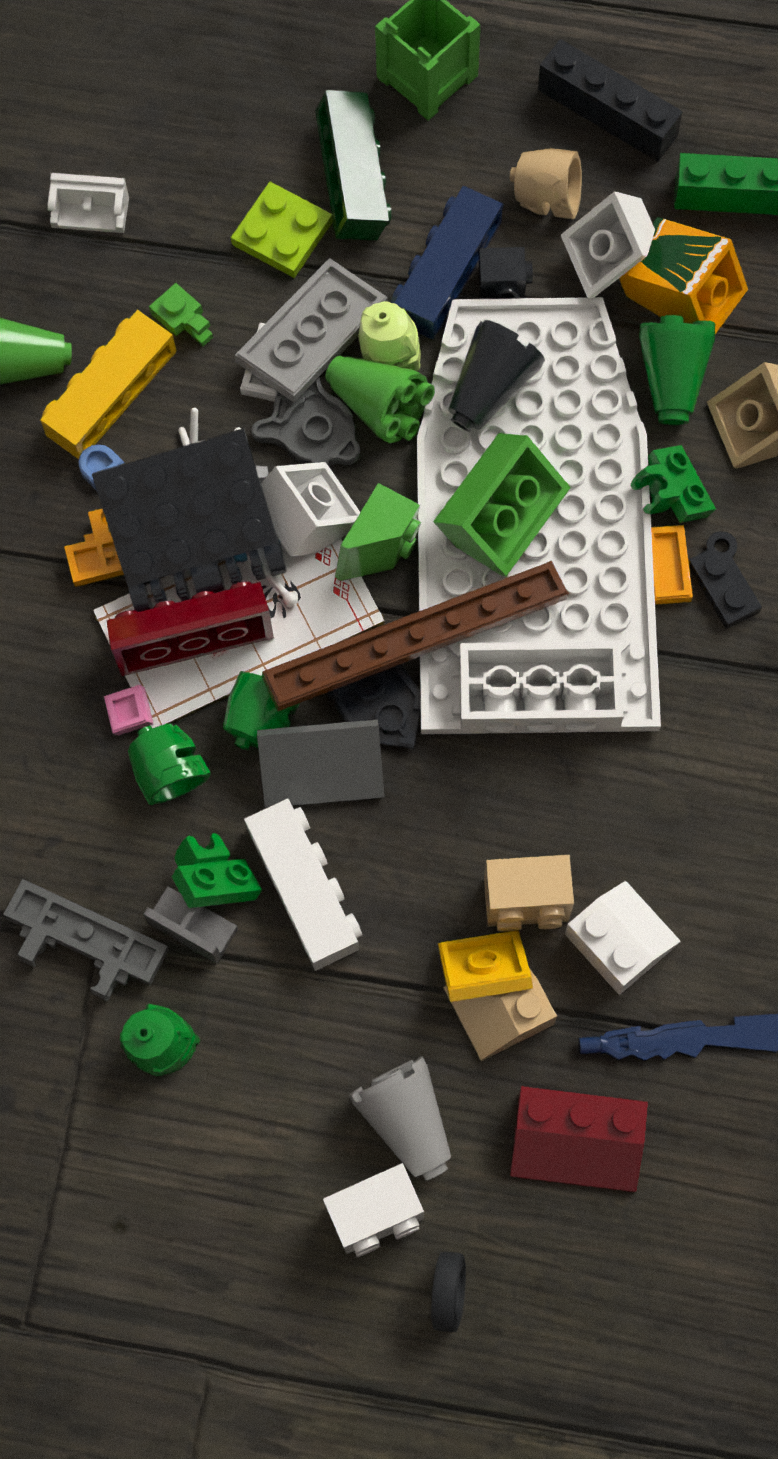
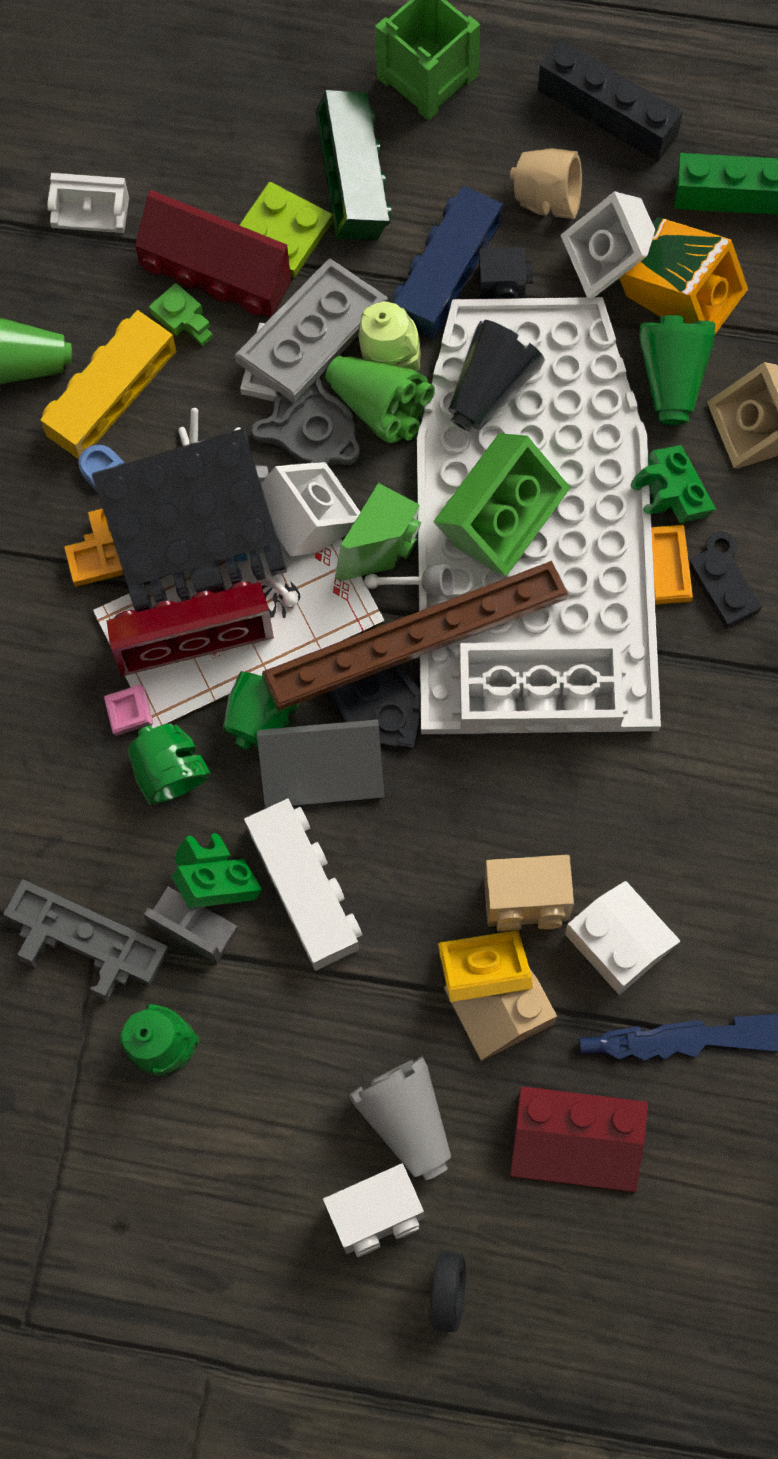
(213, 255): none -> dark red slope
(436, 580): none -> light grey hinge

